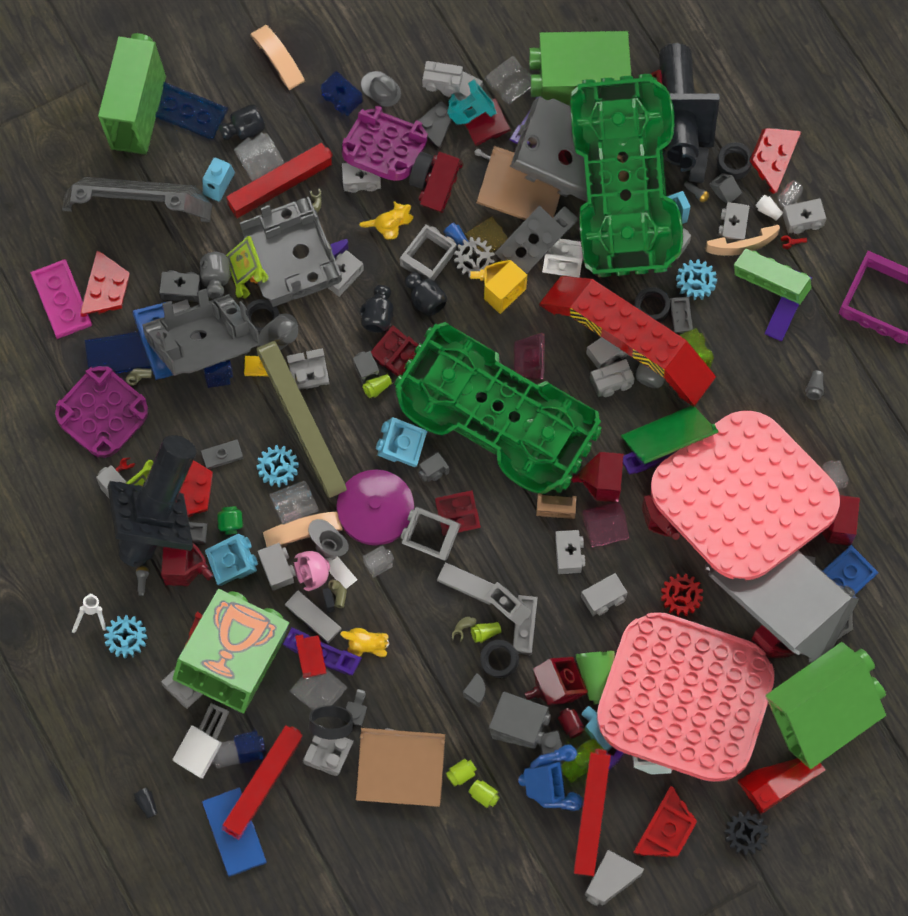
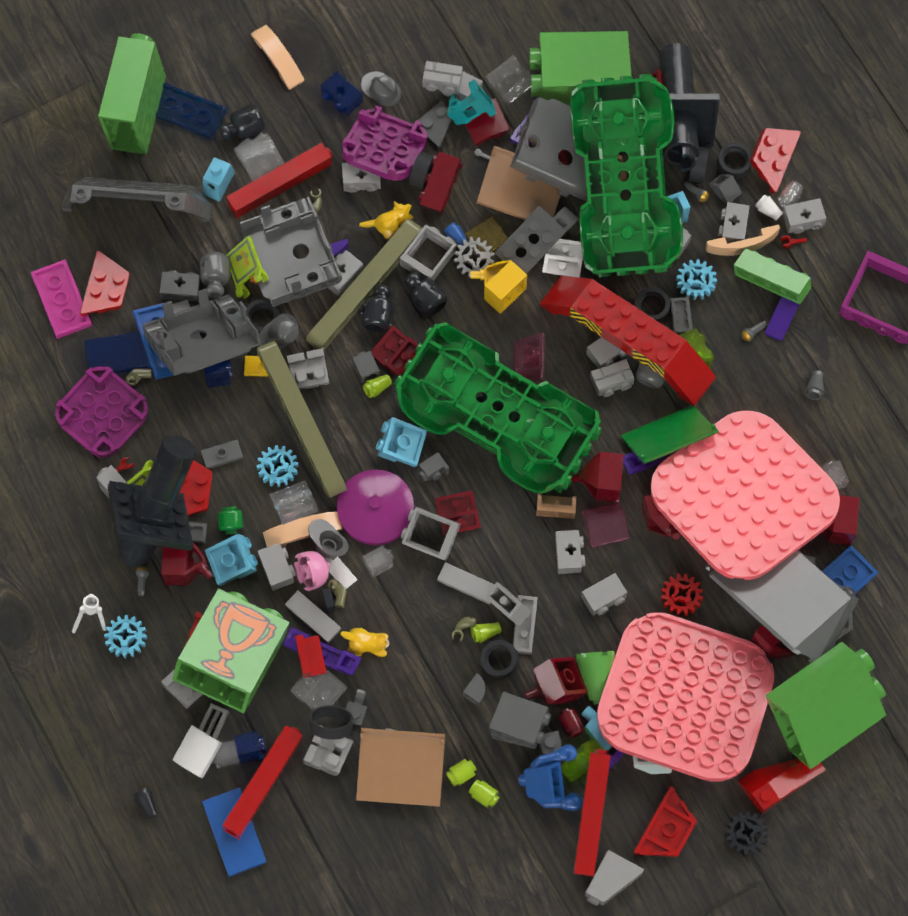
(363, 286): none -> olive beam
(749, 333): none -> dark grey piece

